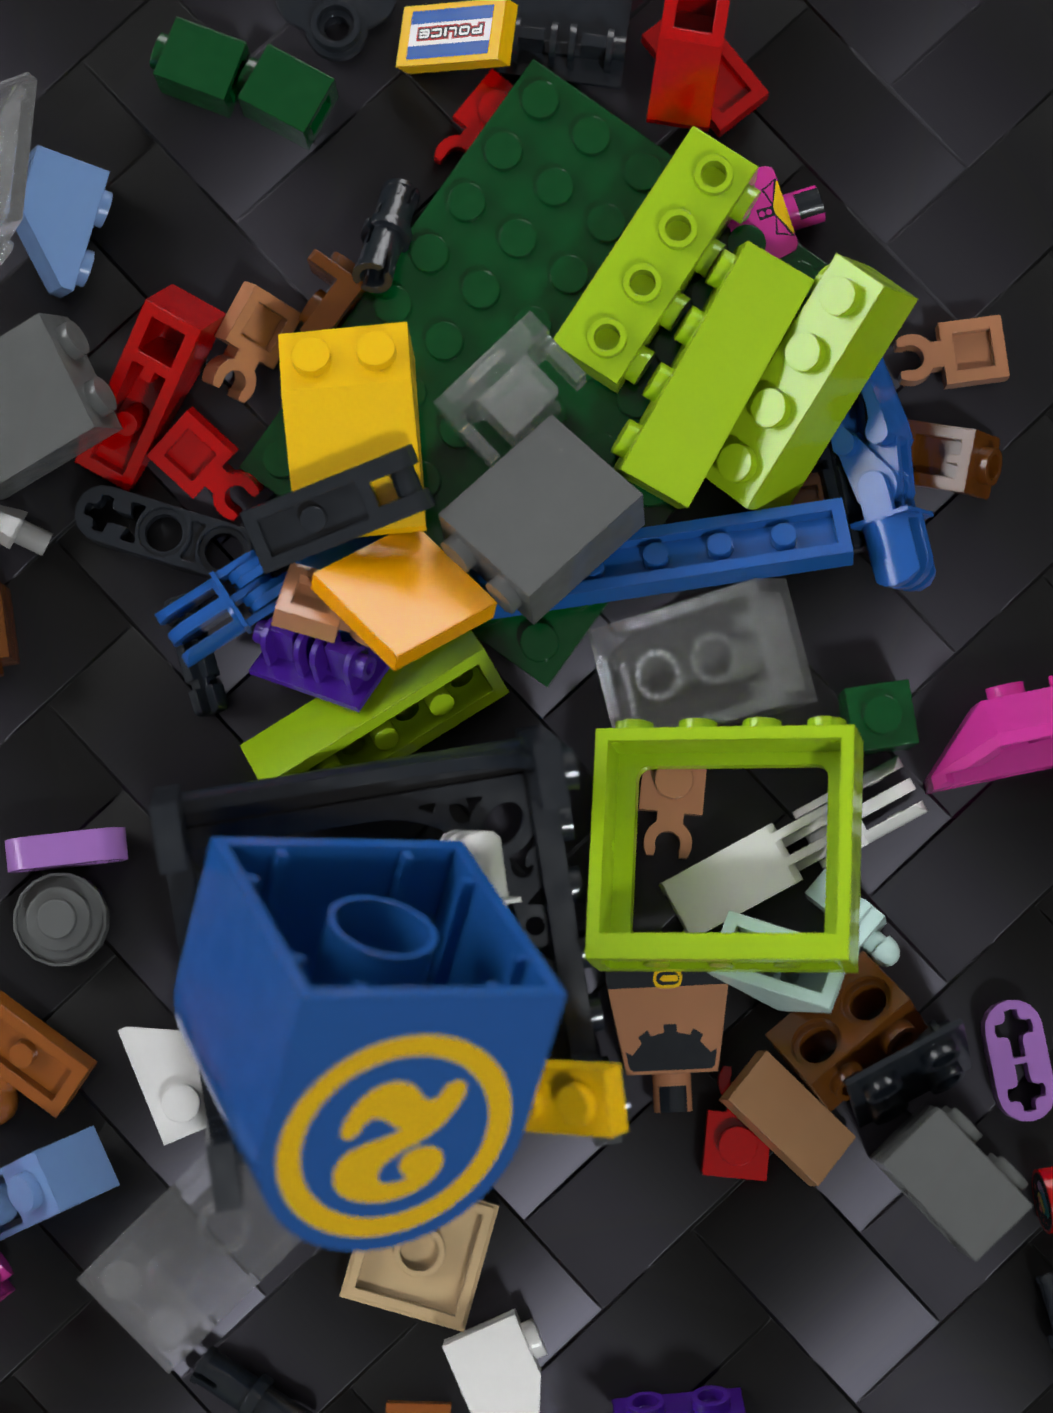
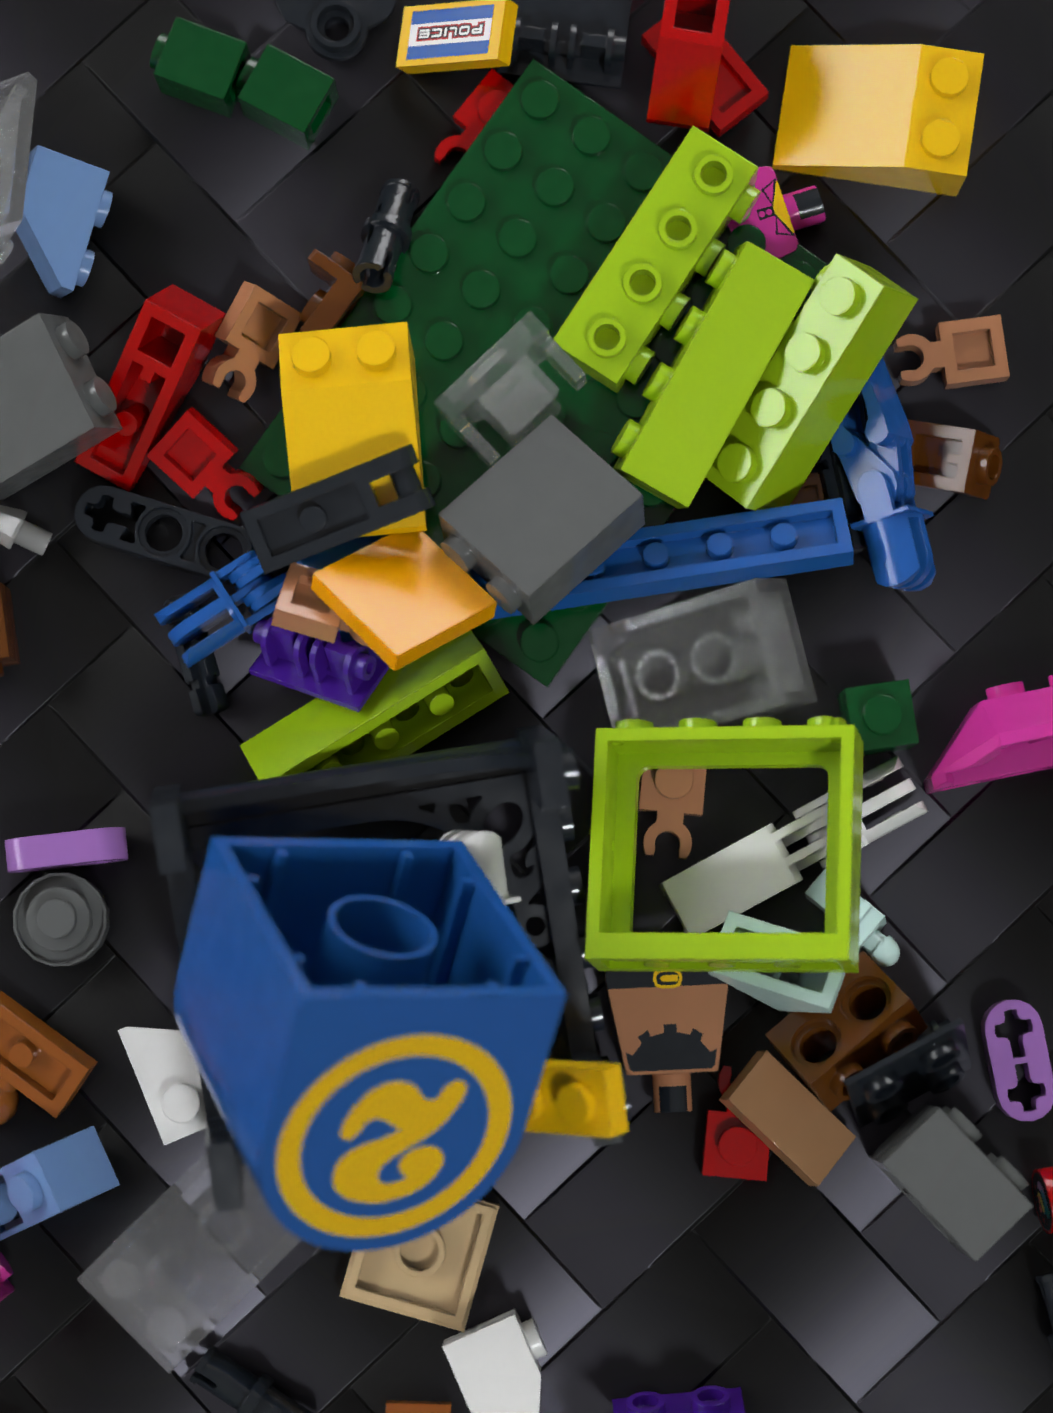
(880, 114): none -> yellow slope

